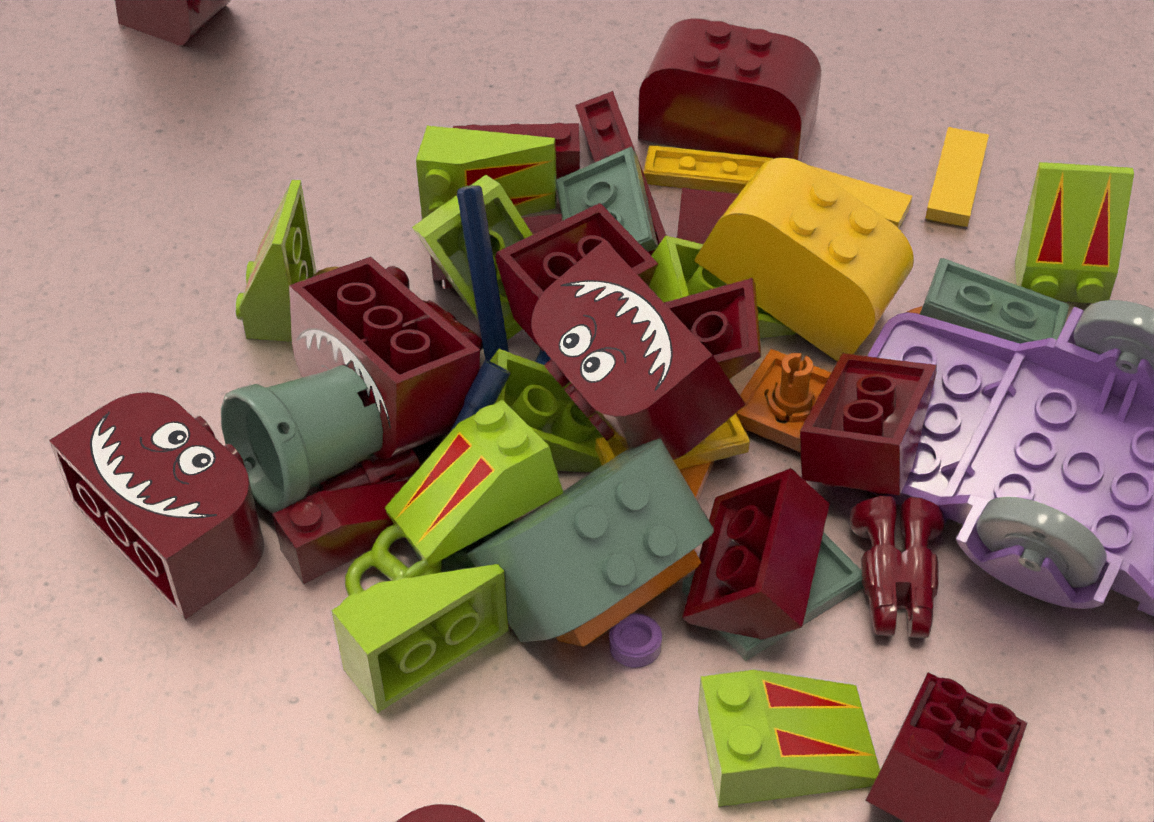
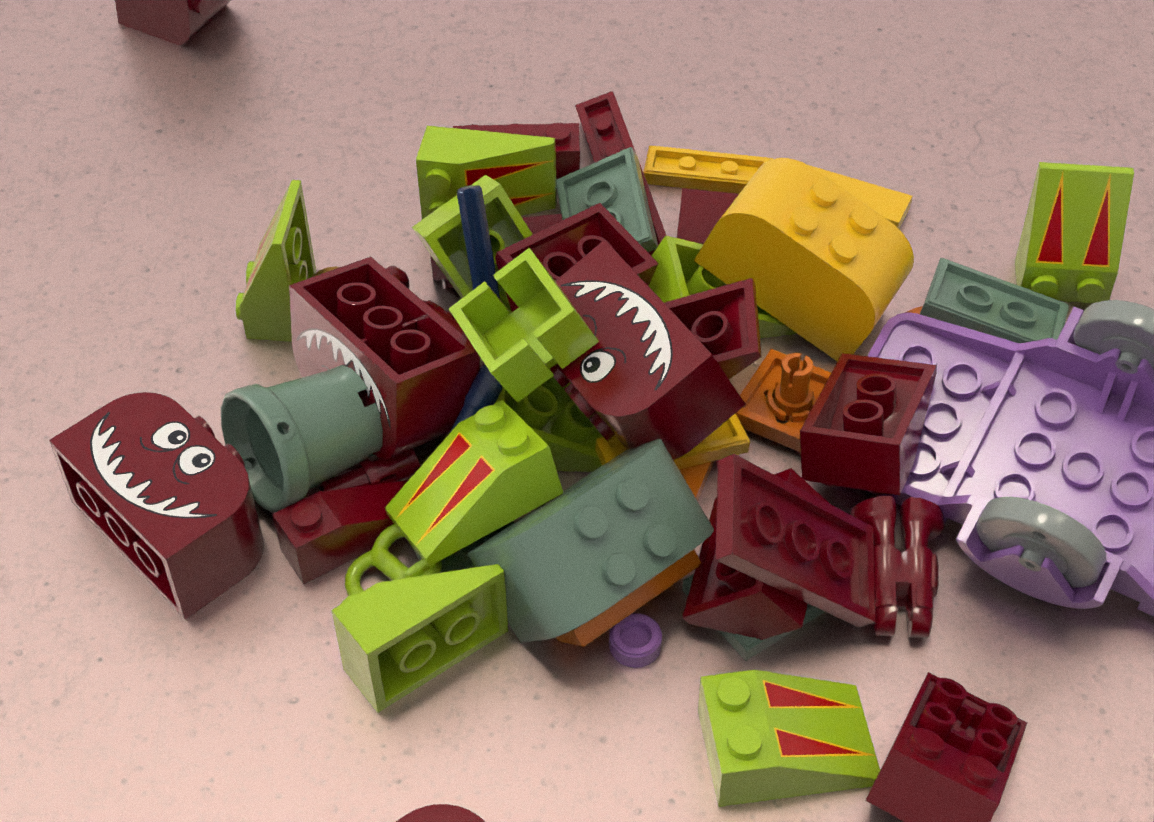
(532, 338): none -> lime piece
(730, 91): dark red brick -> none
(794, 541): none -> dark red plate
(957, 177): yellow tile -> none

